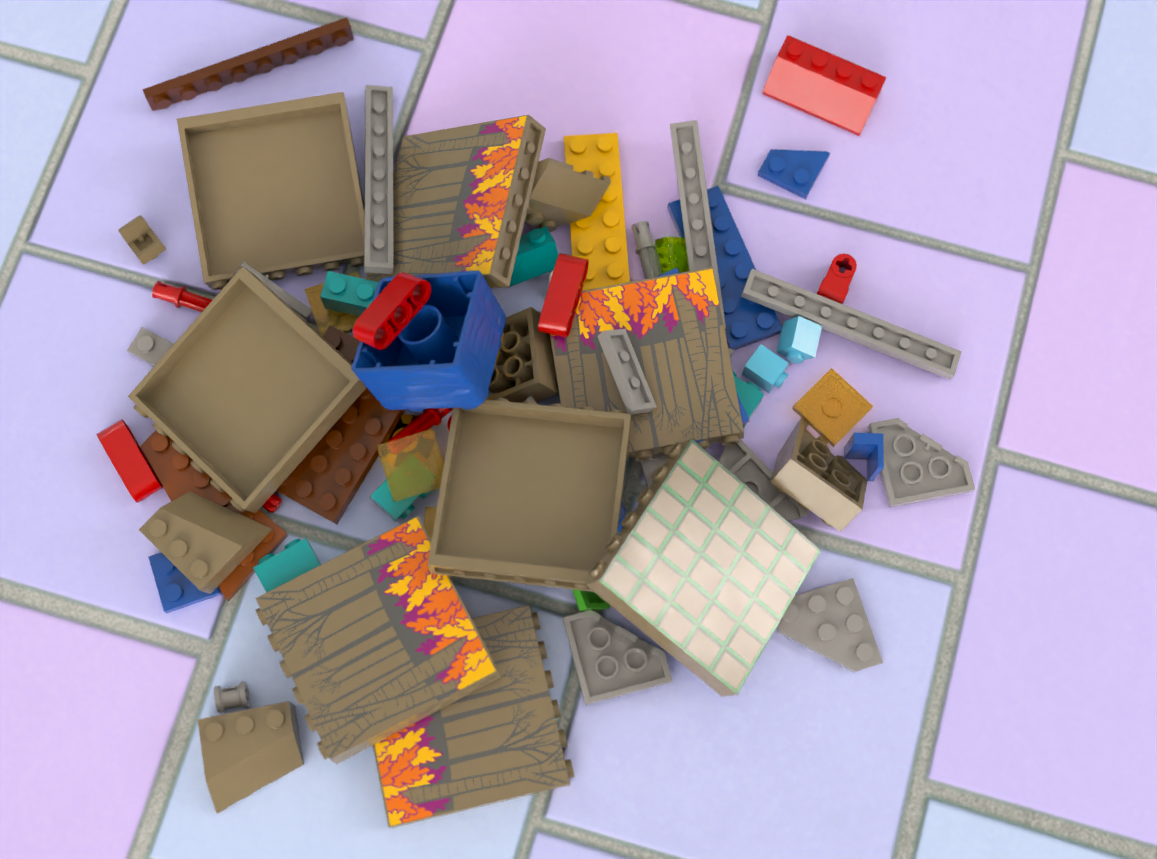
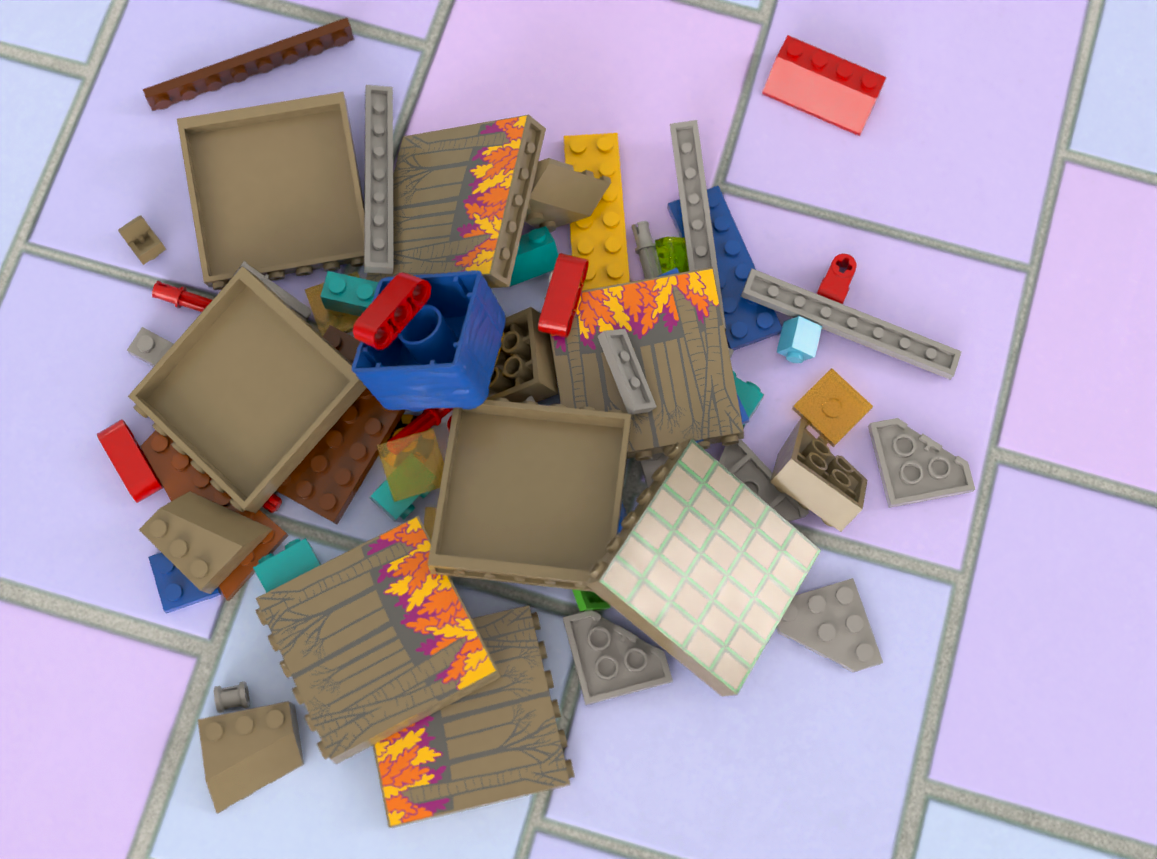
(766, 369): medium azure brick -> none
(793, 169): blue wing -> none
(867, 447): blue panel -> none

